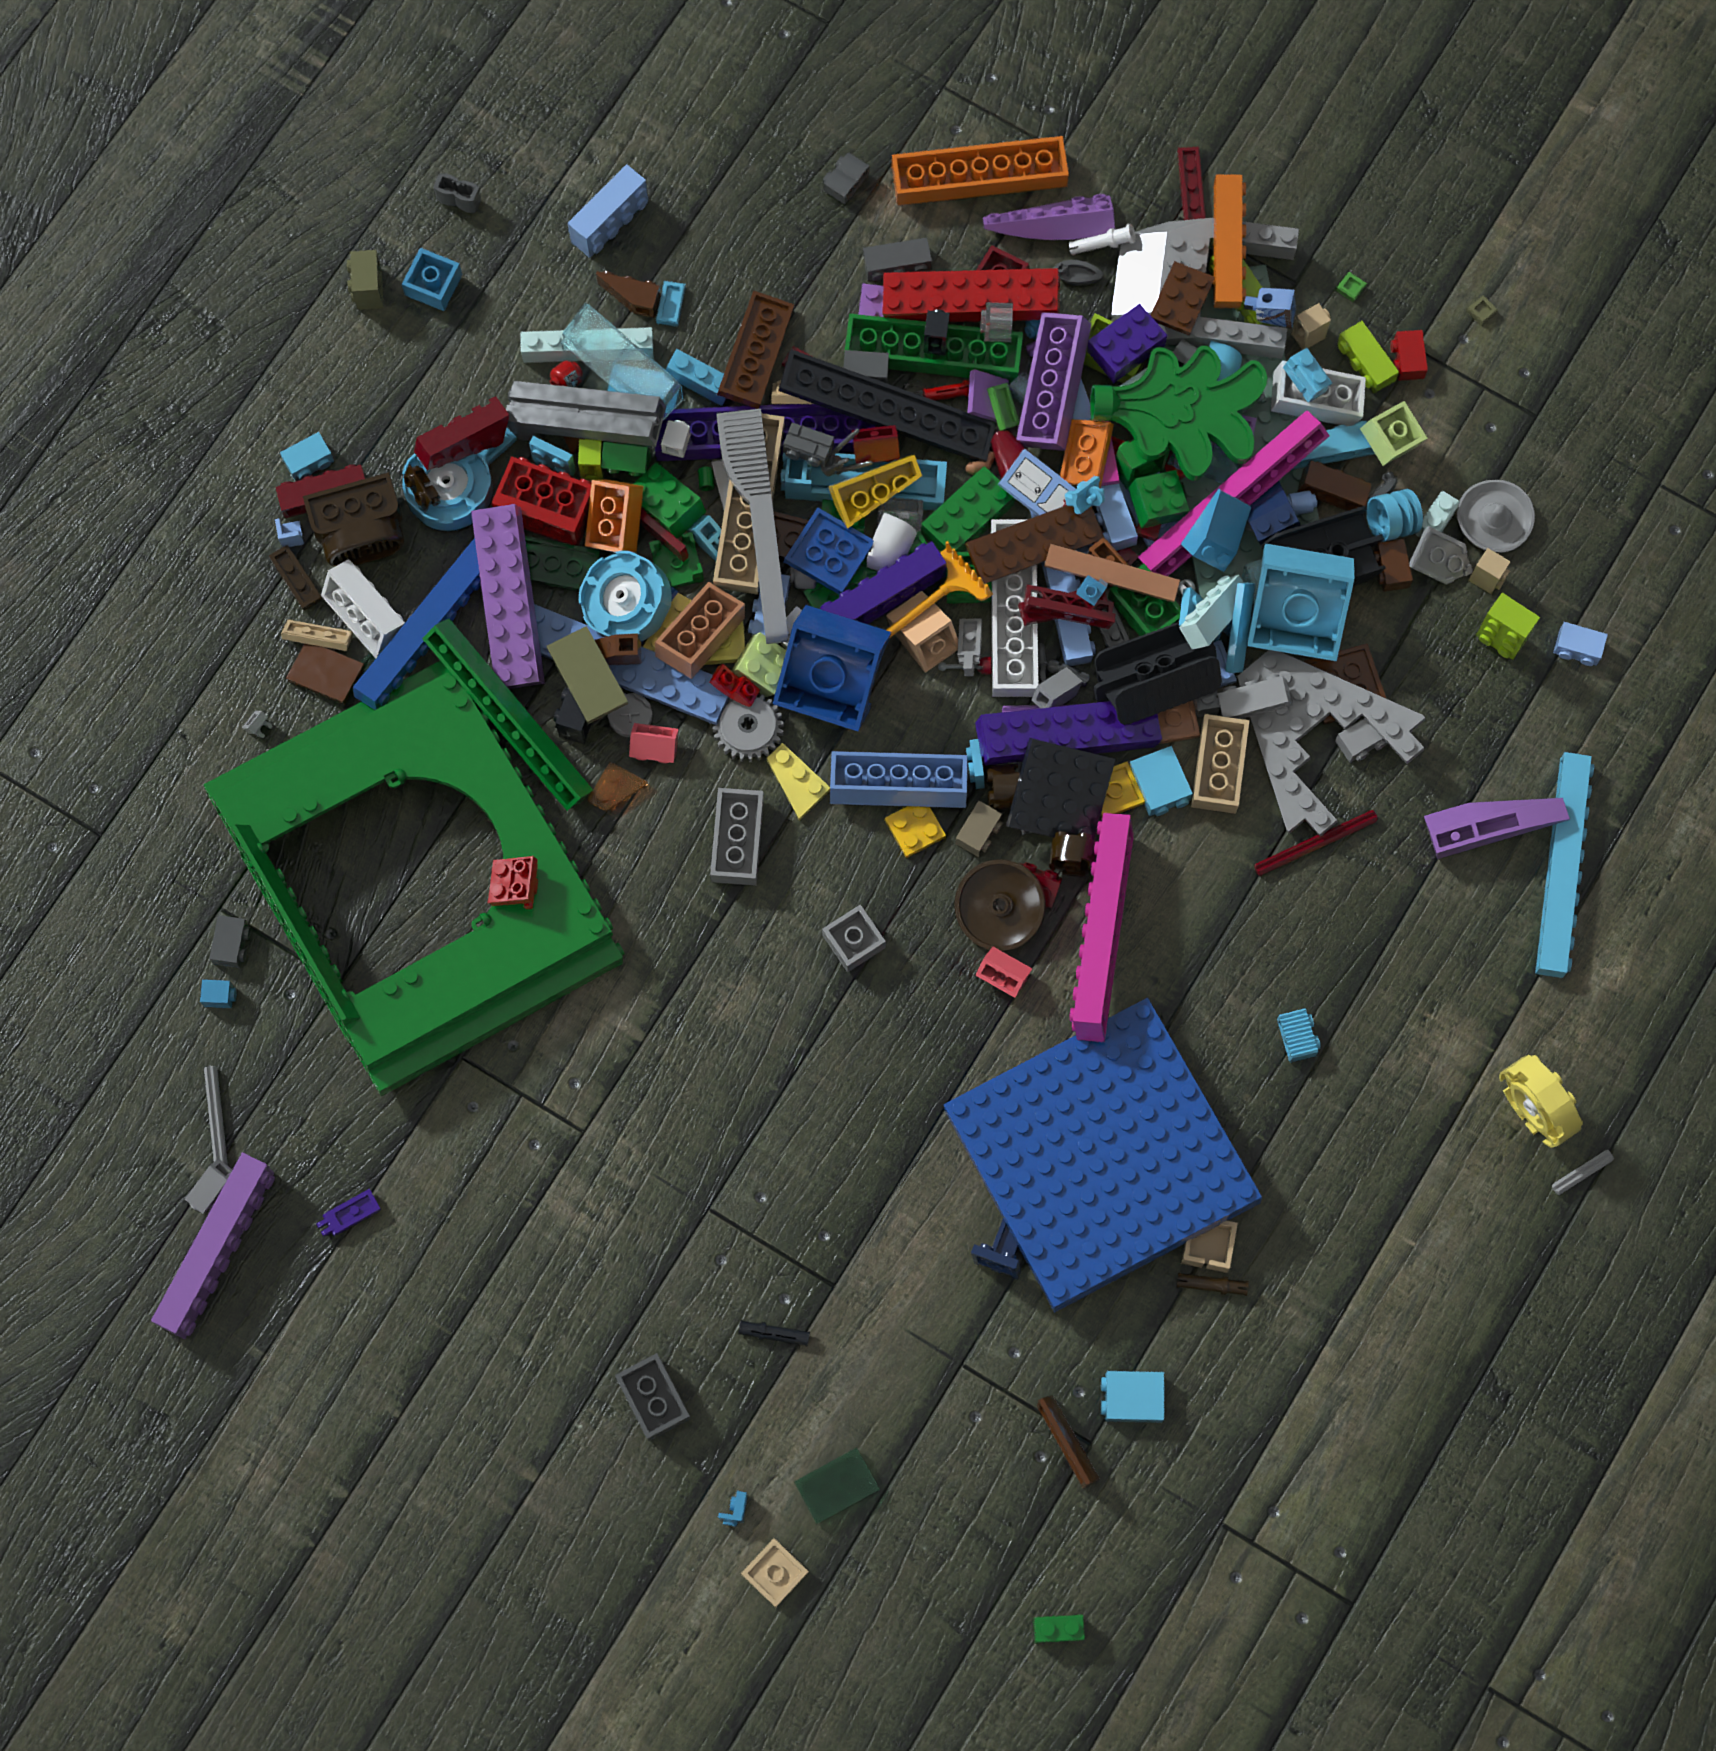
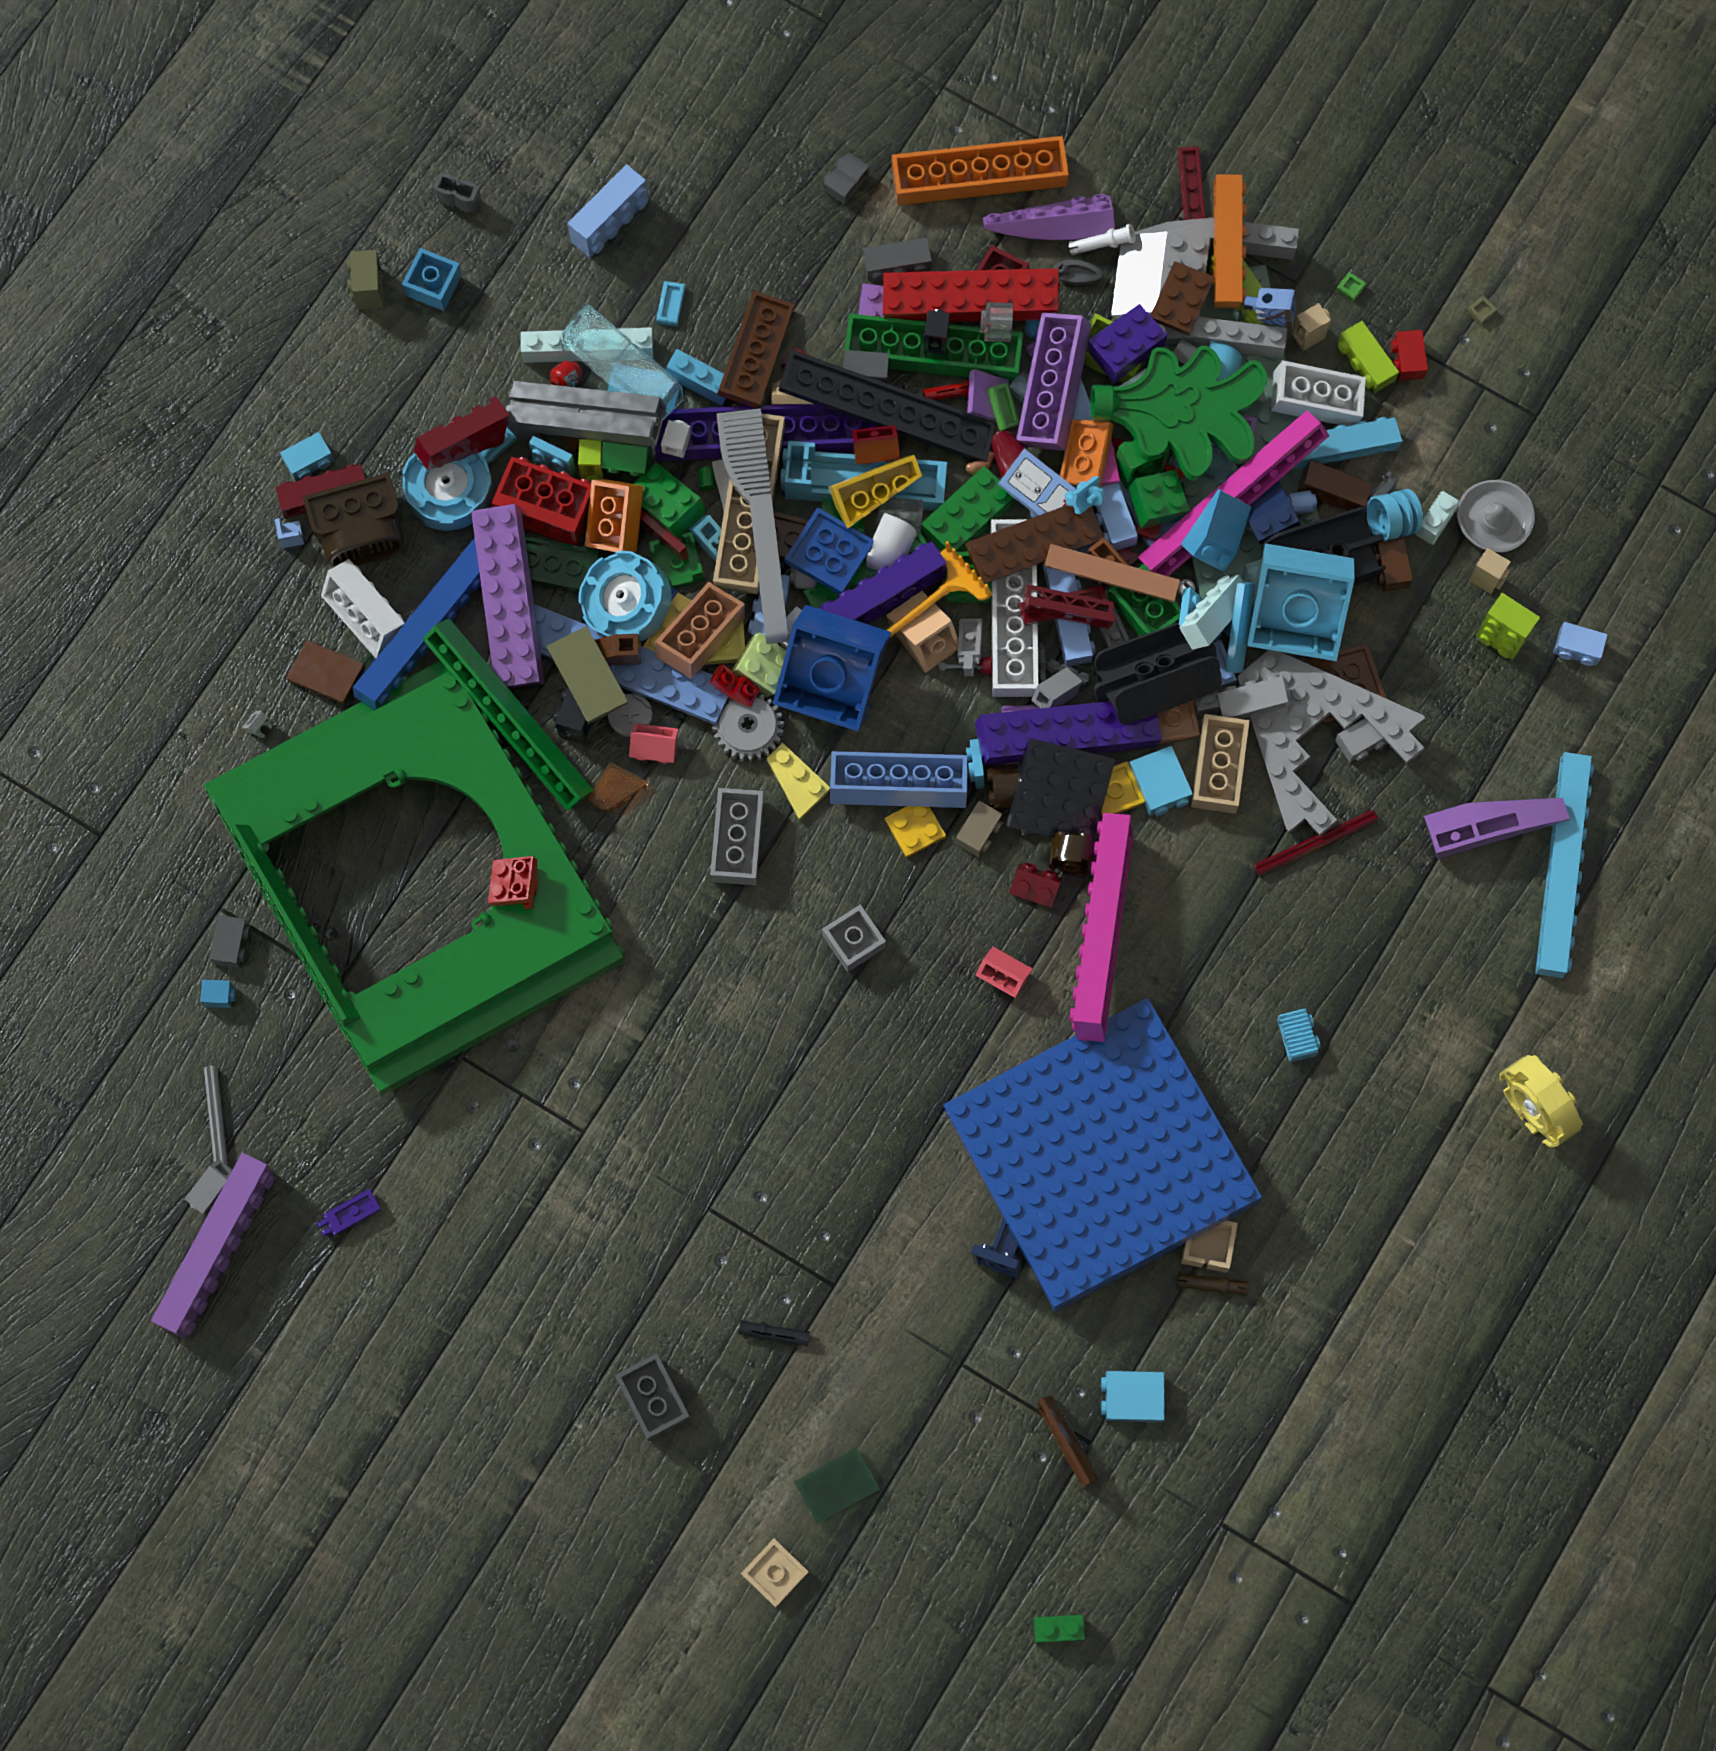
(295, 577): dark brown plate -> none
(317, 635): tan tile -> none
(416, 479): dark brown hinge -> none
(635, 295): reddish brown slope -> none
(737, 1505): dark azure bracket -> none
(808, 445): dark grey brick -> none
(835, 463): dark grey plant -> none
(1000, 905): dark brown dish -> none
(1091, 589): dark azure bracket -> none
(1307, 375): medium azure brick -> none
(1393, 433): yellowish green brick -> none
(1440, 557): light grey tile -> none
(1582, 1172): light grey axle -> none

